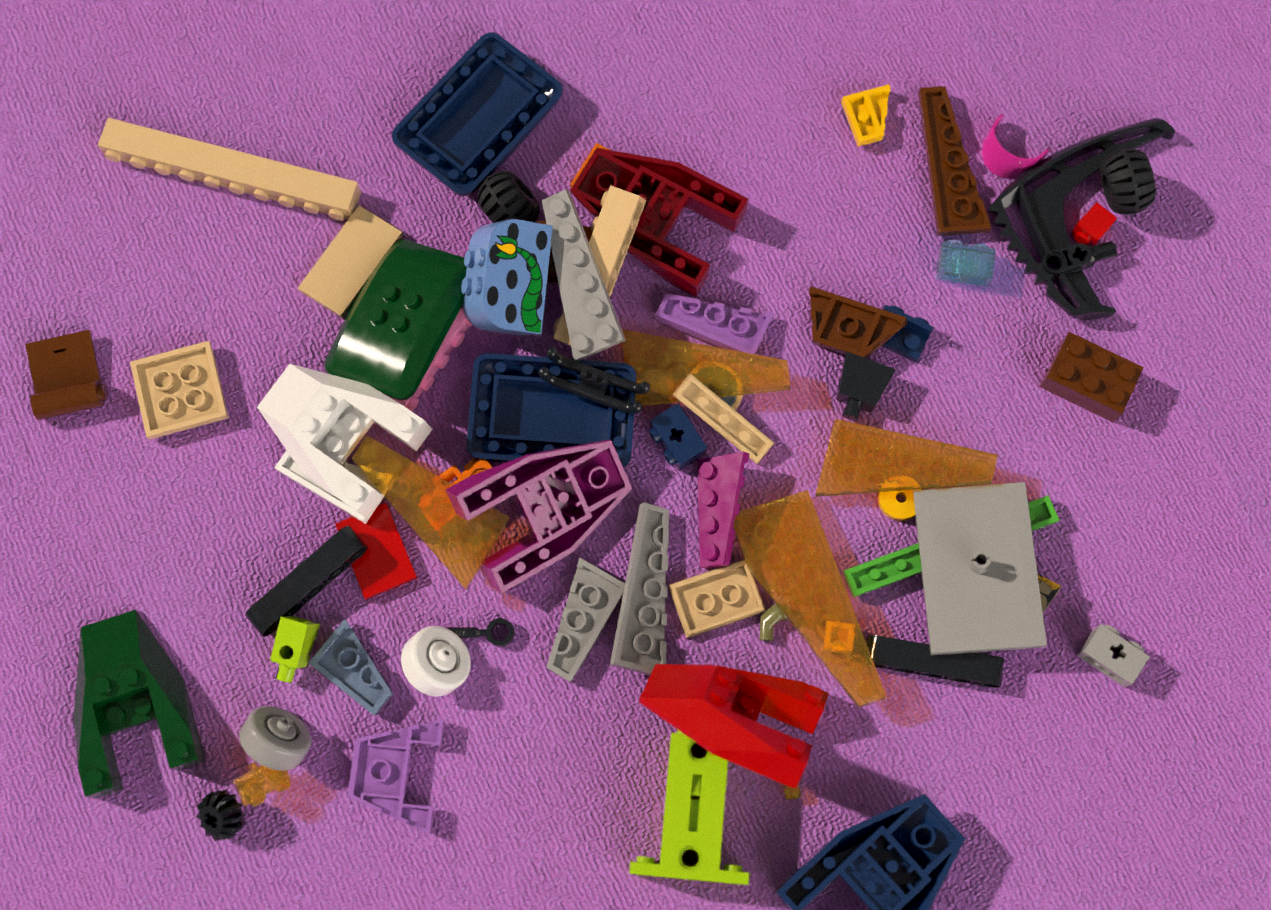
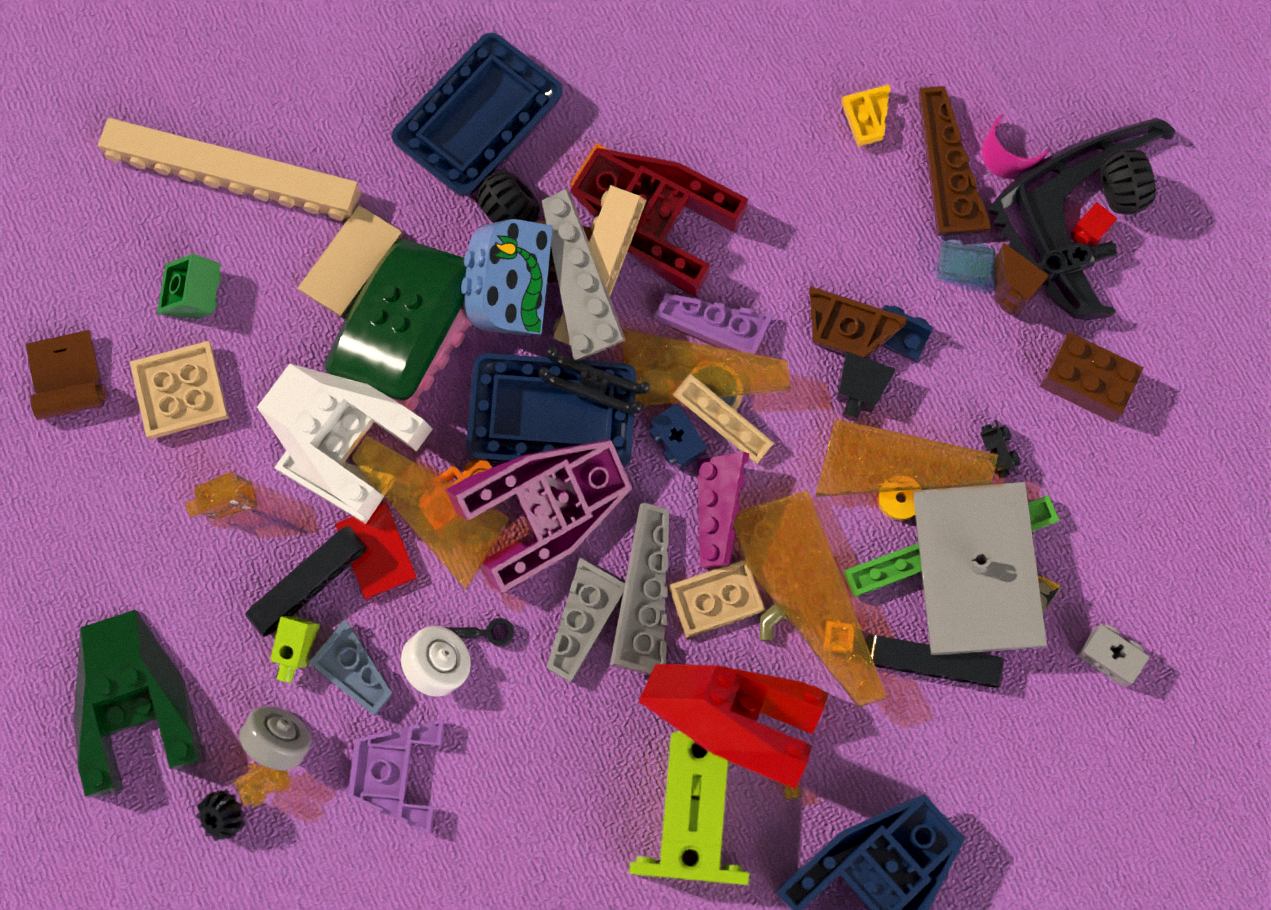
(189, 287): none -> green slope
(222, 497): none -> clear yellow torso
(998, 438): none -> black hinge
(1015, 280): none -> reddish brown slope

